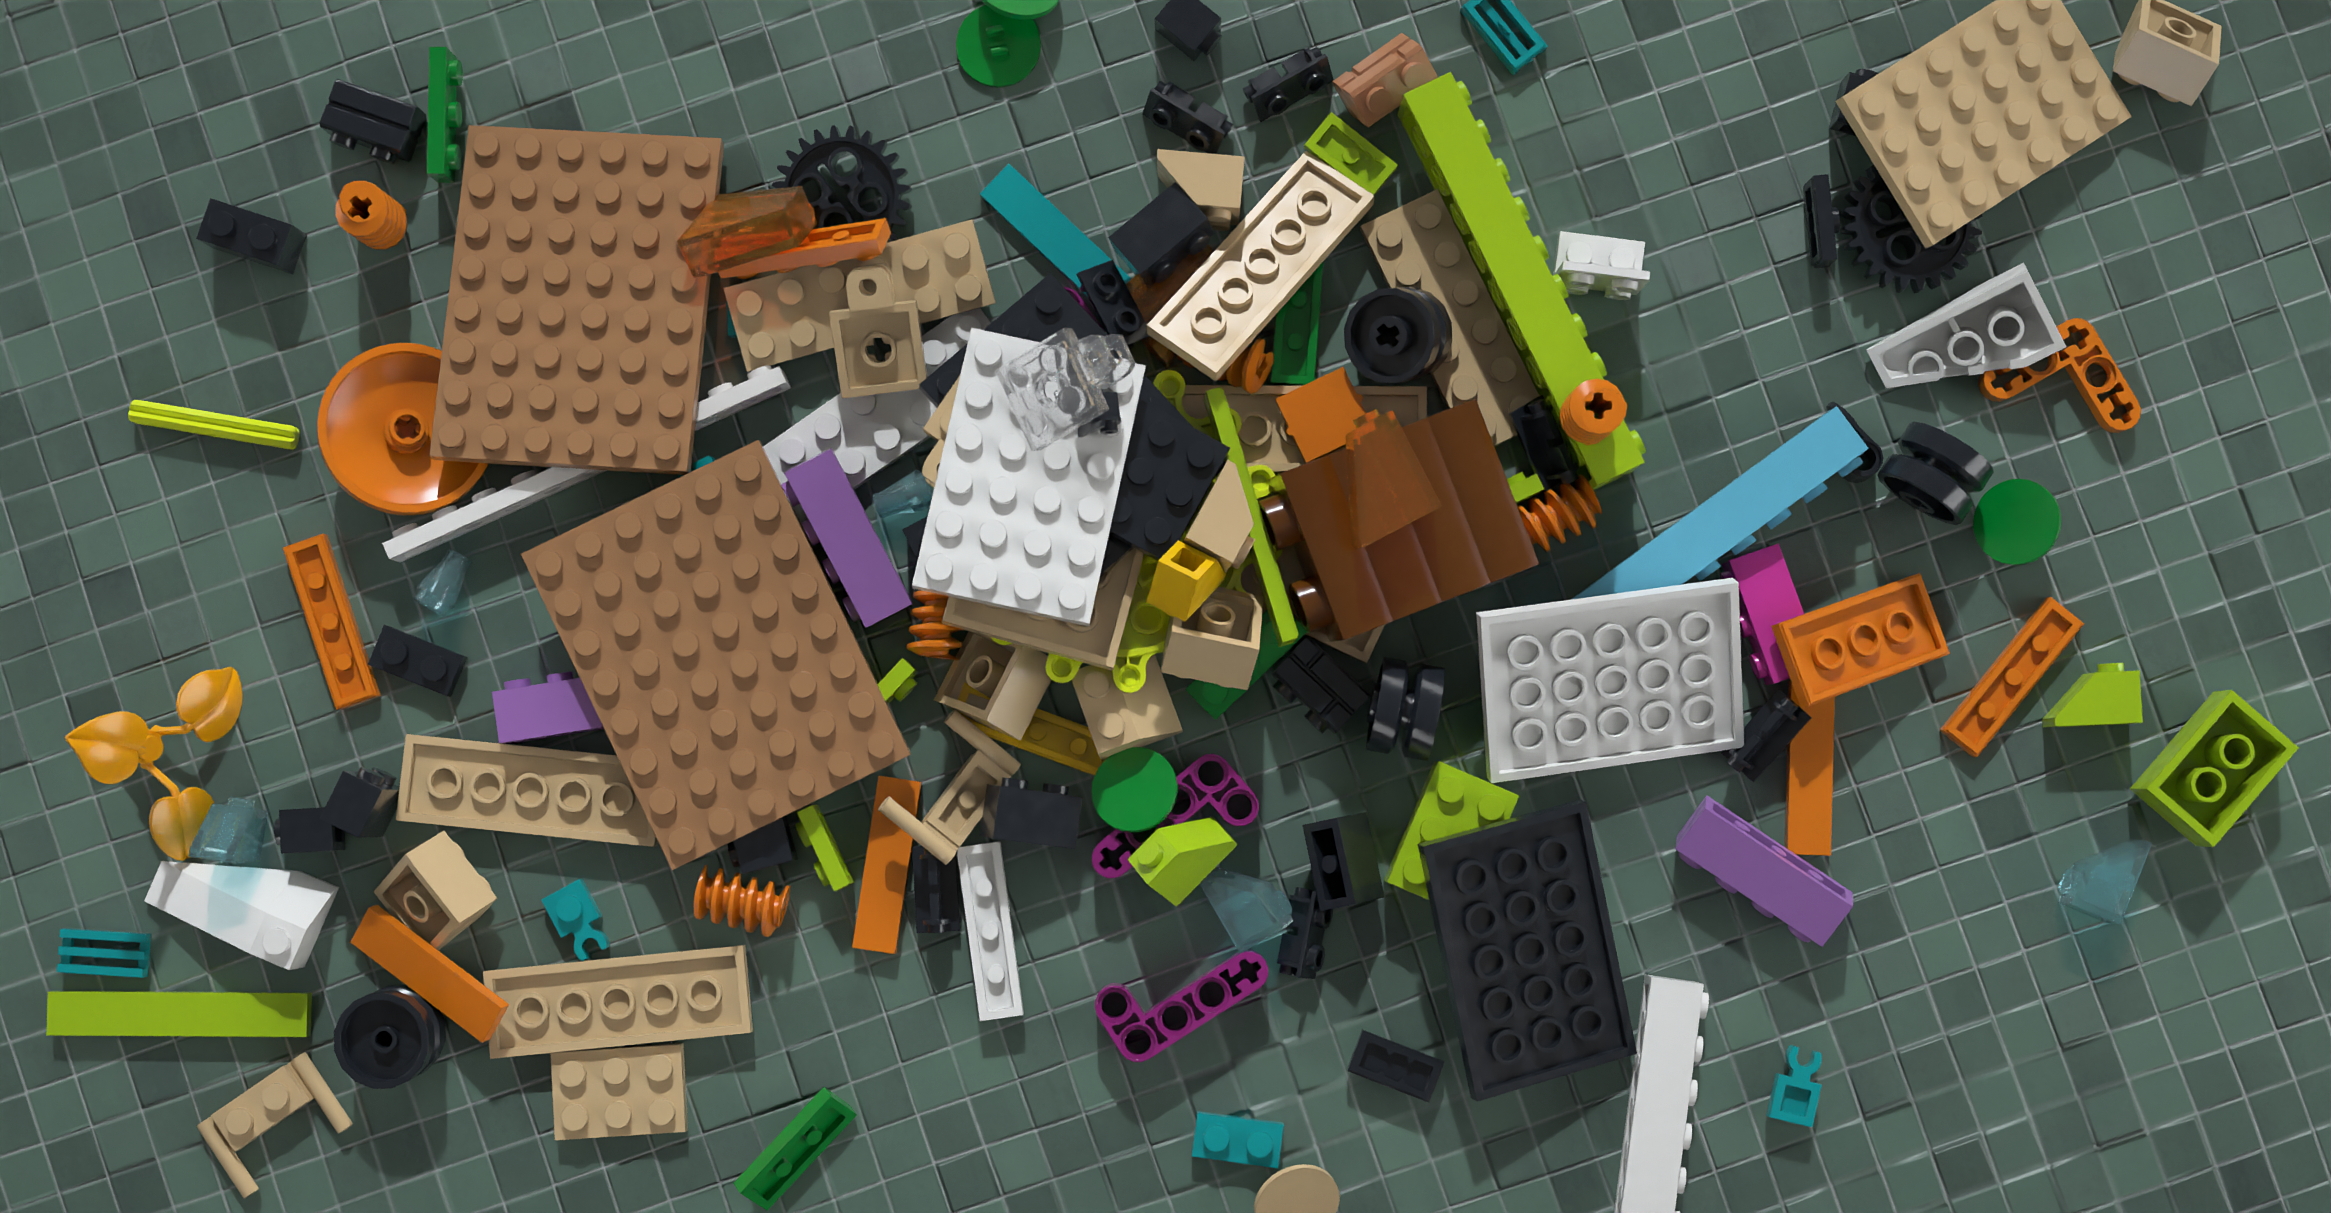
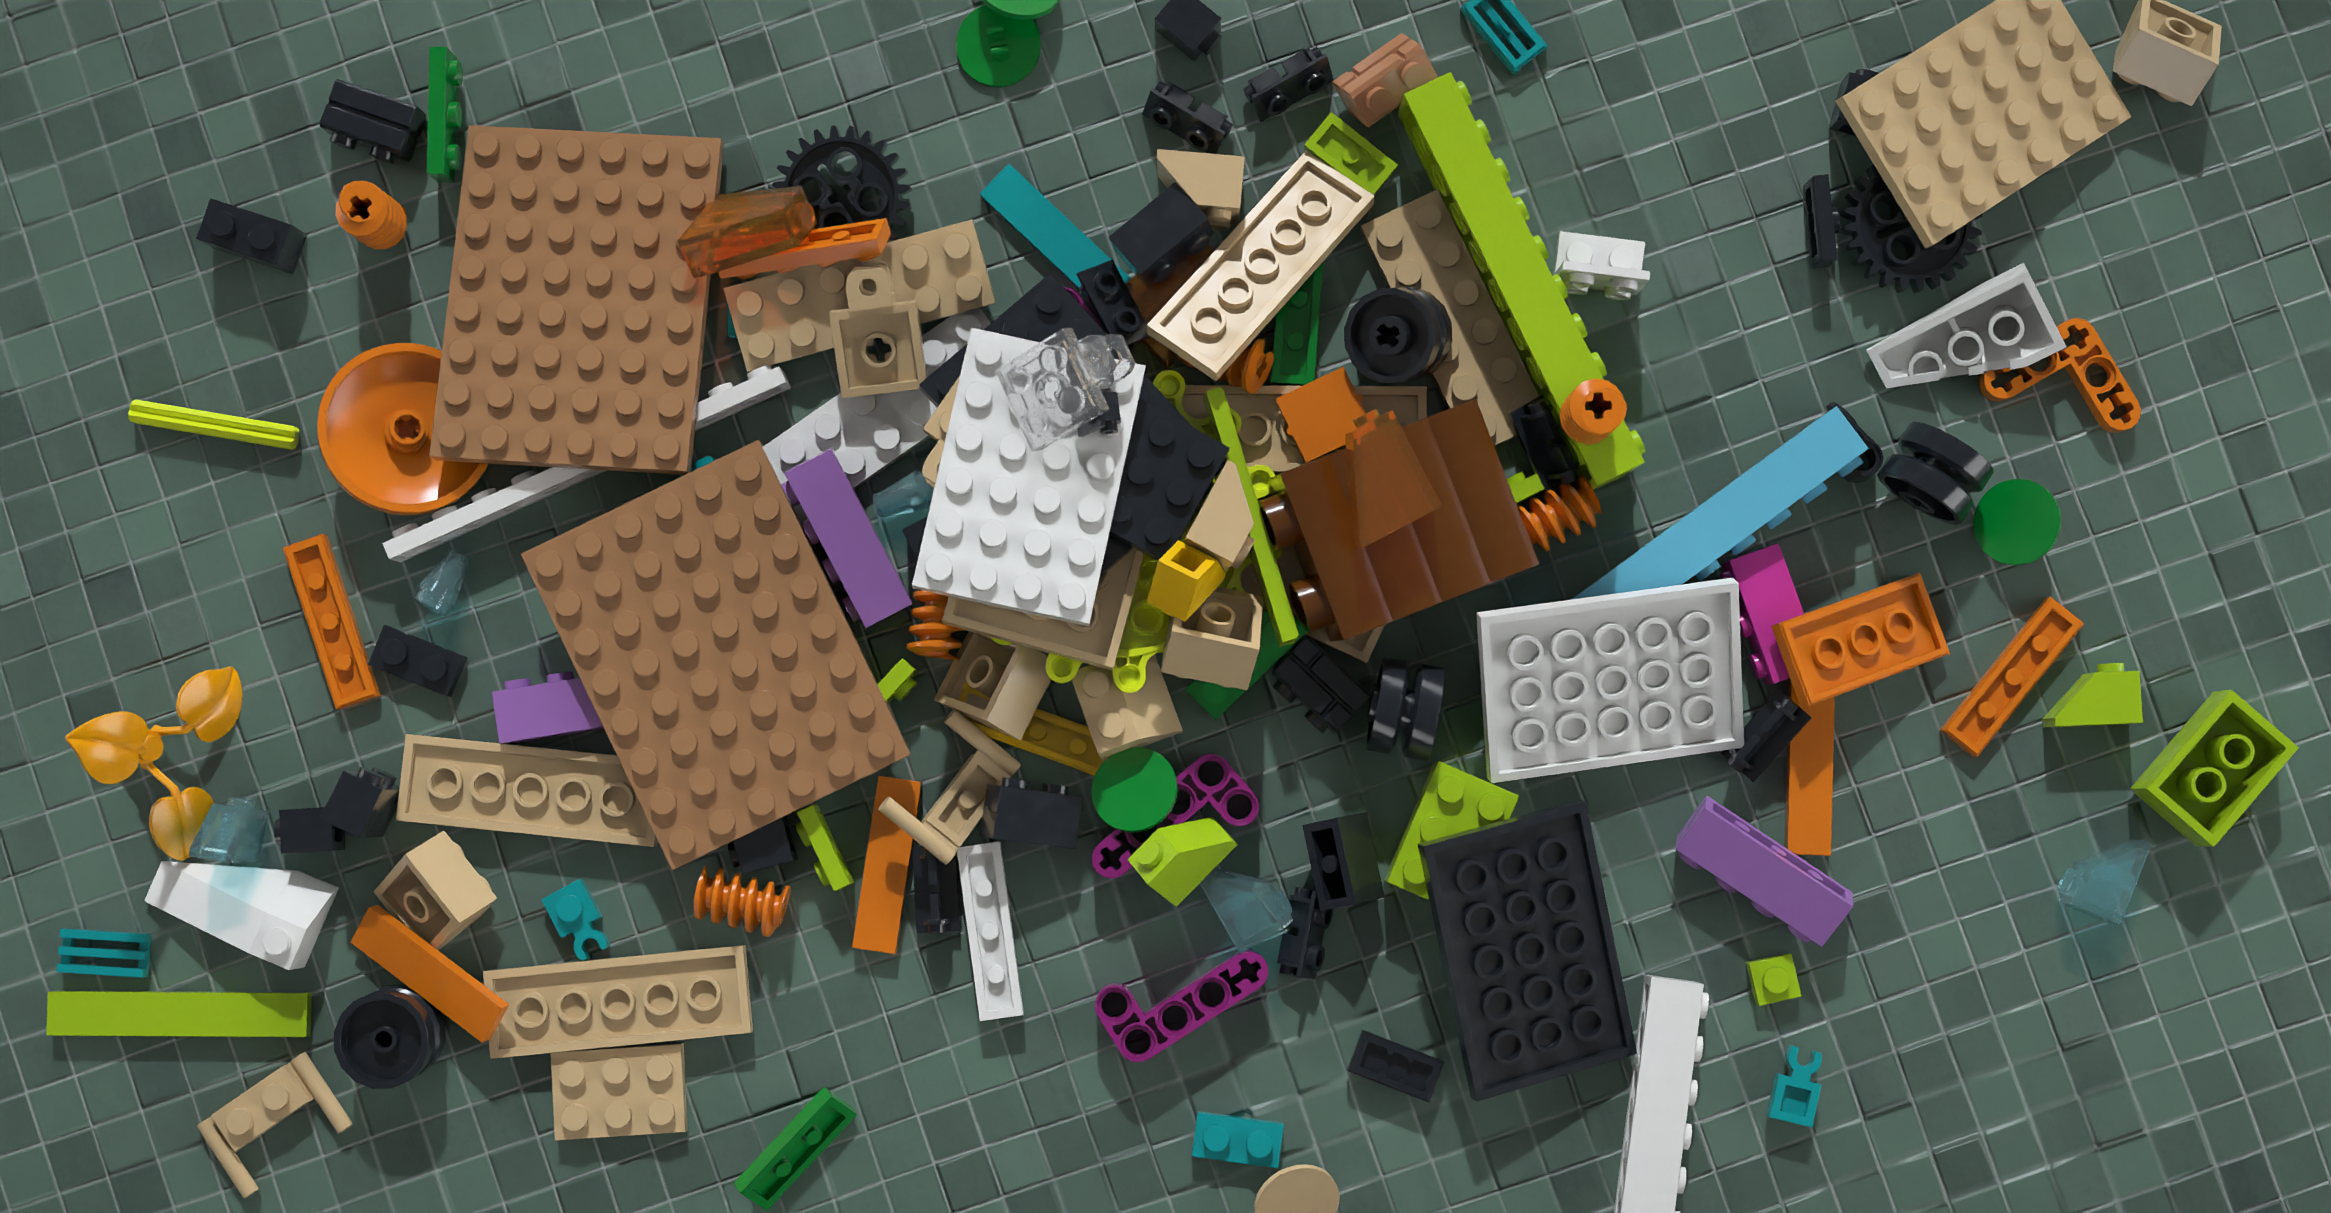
(1773, 979): none -> lime plate

